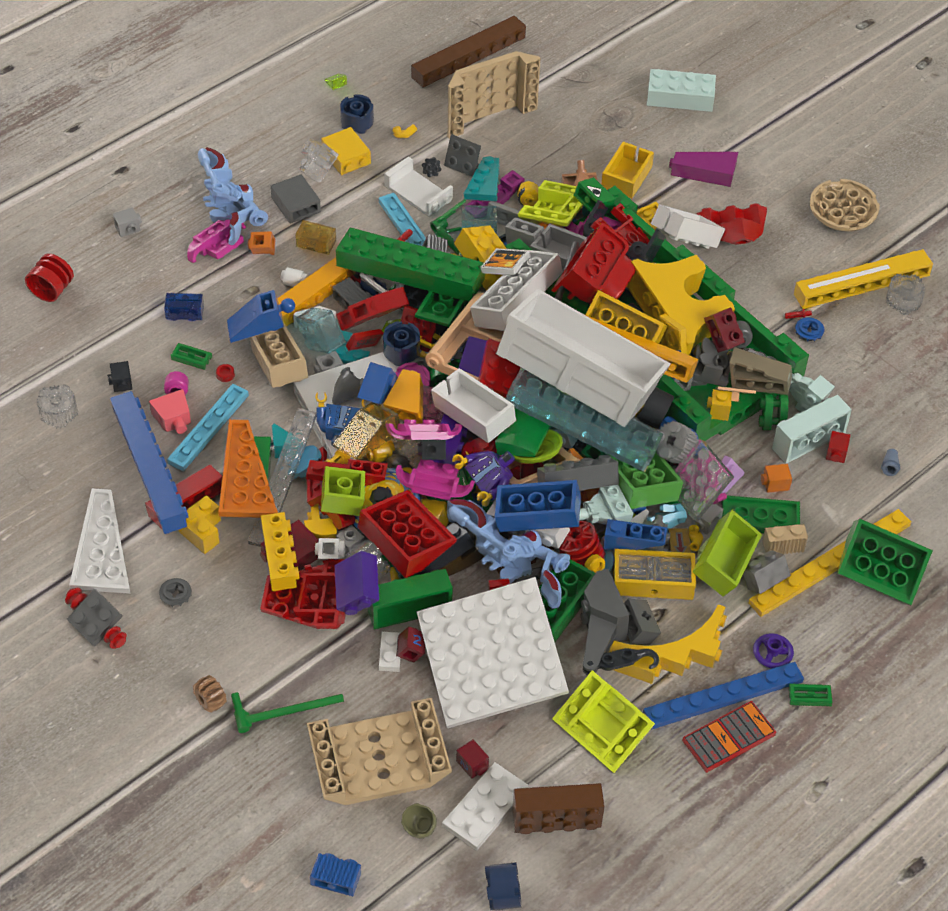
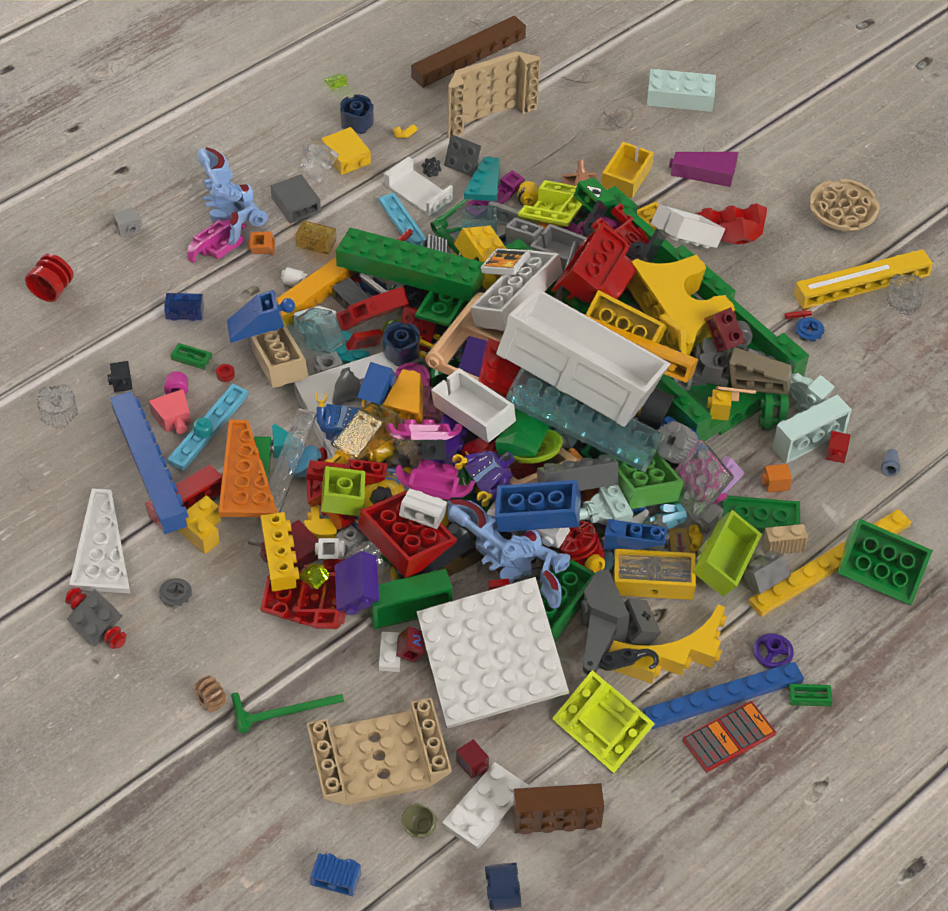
(202, 428): none -> teal piece
(314, 575): none -> clear neon green slope
(423, 508): none -> white brick

